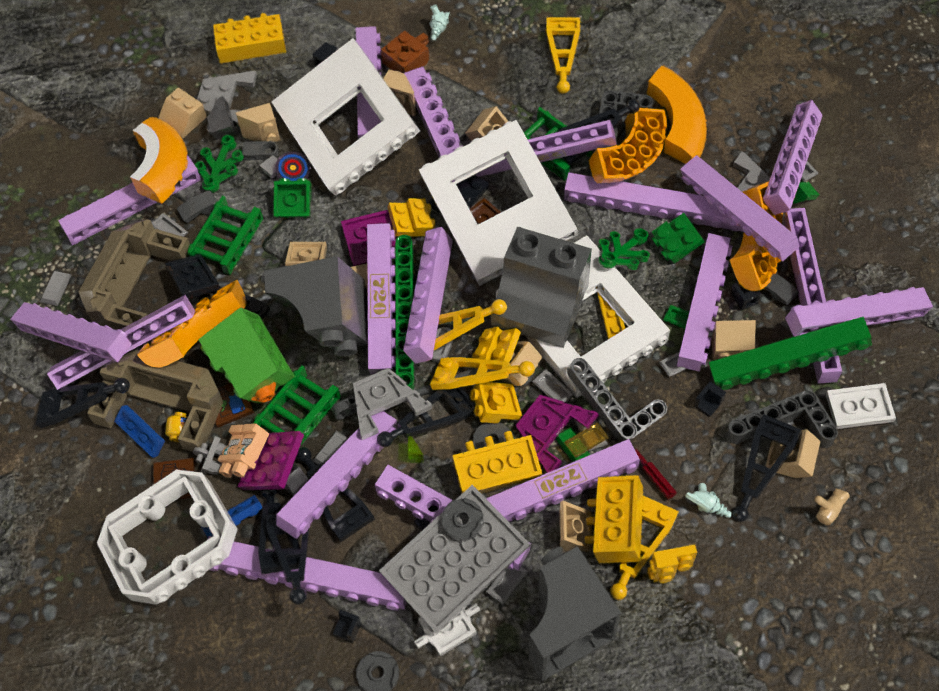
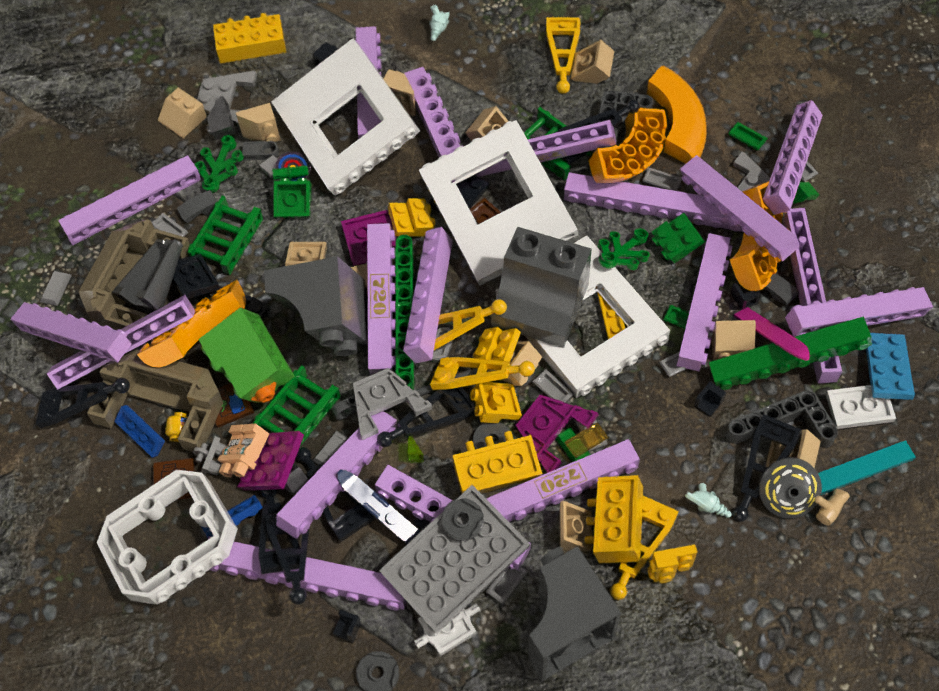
(151, 276): none -> dark grey cone
(163, 159): light orange brick -> none
(290, 172): none -> green axle
(377, 506): none -> piece
(406, 52): dark orange hinge -> none
(593, 63): none -> tan slope
(611, 404): dark grey beam -> none
(656, 477): dark red axle -> none
(661, 179): none -> light grey tile
(747, 136): none -> green tile
(775, 334): none -> dark pink piece
(783, 477): none -> dark grey dish
(866, 466): none -> teal tile
(889, 367): none -> dark azure plate

